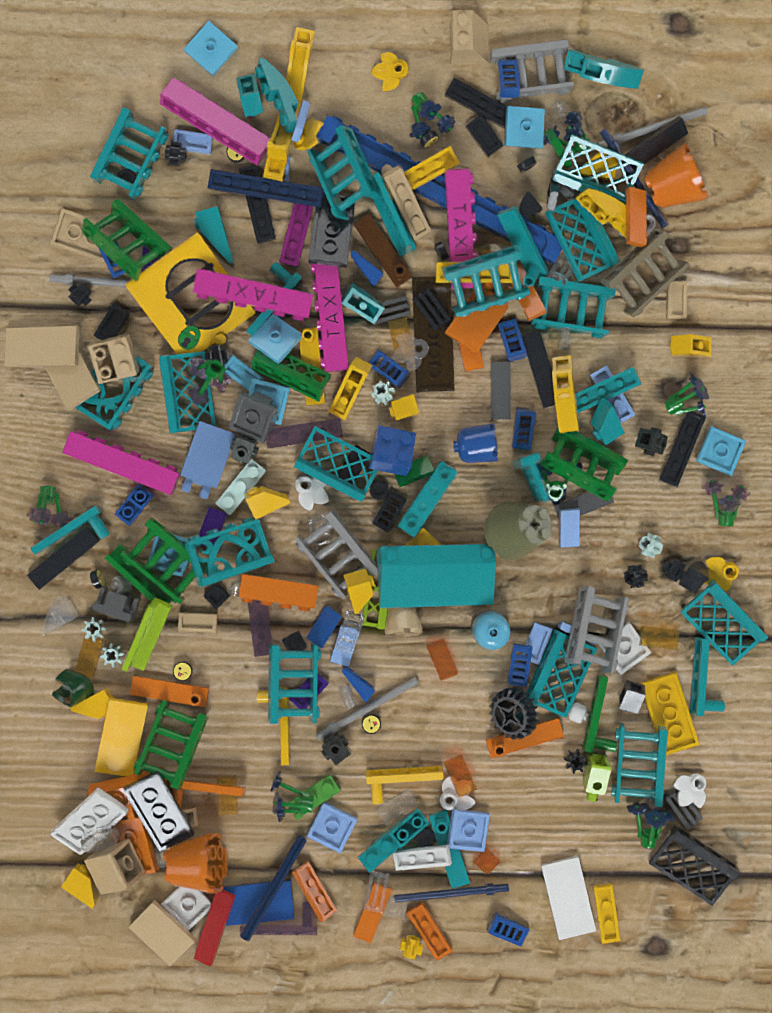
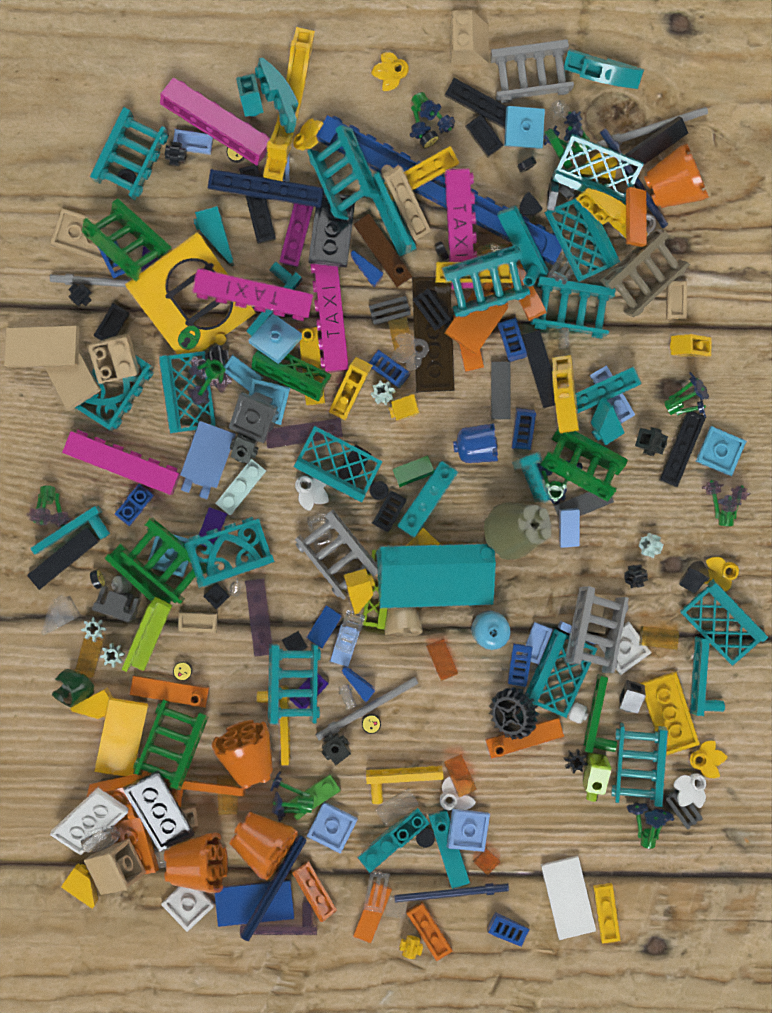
(162, 933): tan tile -> none
(210, 48): medium azure plate -> none
(214, 927): red tile -> none
(246, 752): none -> orange cone
(263, 843): none -> orange cone
(265, 500): yellow slope -> none
(277, 591): orange brick -> none
(301, 121): light blue tile -> none
(362, 303): teal slope -> none
(392, 450): blue brick -> none
(422, 857): white tile -> none
(508, 92): blue slope -> none
(674, 570): black gear -> none
(707, 856): black fence -> none
(710, 759): none -> yellow plate

